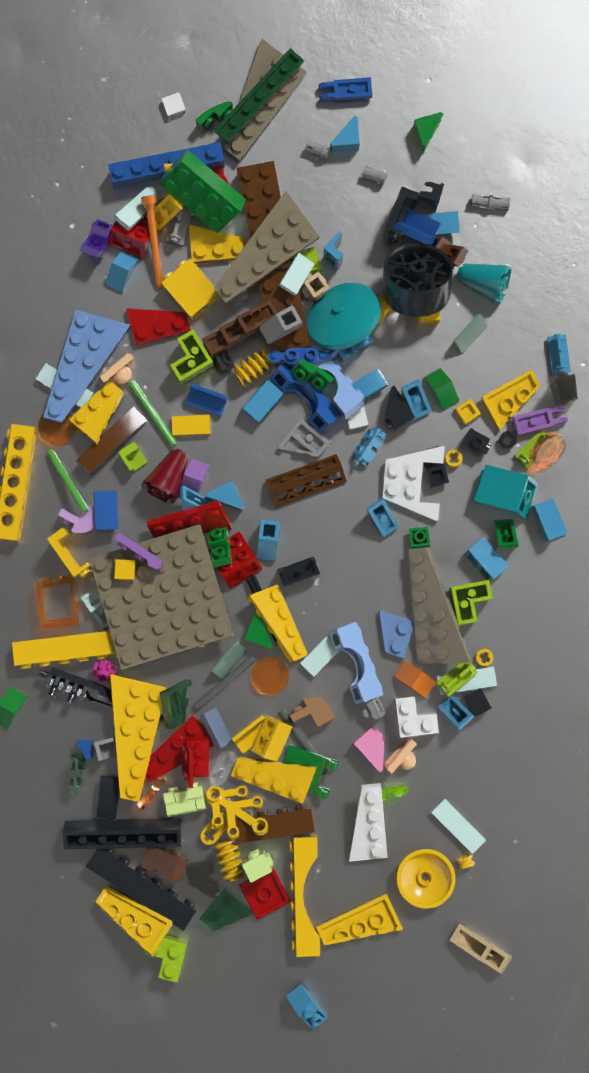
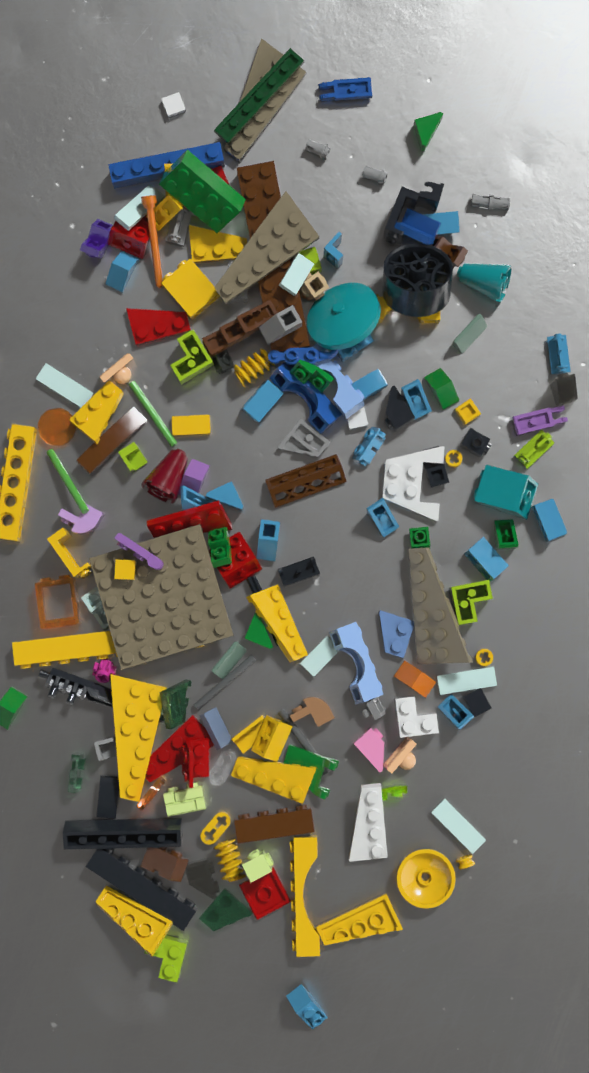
(84, 354): medium blue wing -> none
(86, 747): blue slope -> none
(105, 510): blue panel -> none
(206, 400): blue panel -> none
(219, 112): green slope -> none
(235, 809): yellow plant -> none
(270, 675): clear orange tile -> none
(347, 138): dark azure slope -> none
(457, 677): lime hinge -> none
(480, 948): tan slope -> none
(509, 397): yellow wing -> none
(512, 443): black bush -> none
(548, 450): clear orange tile -> none

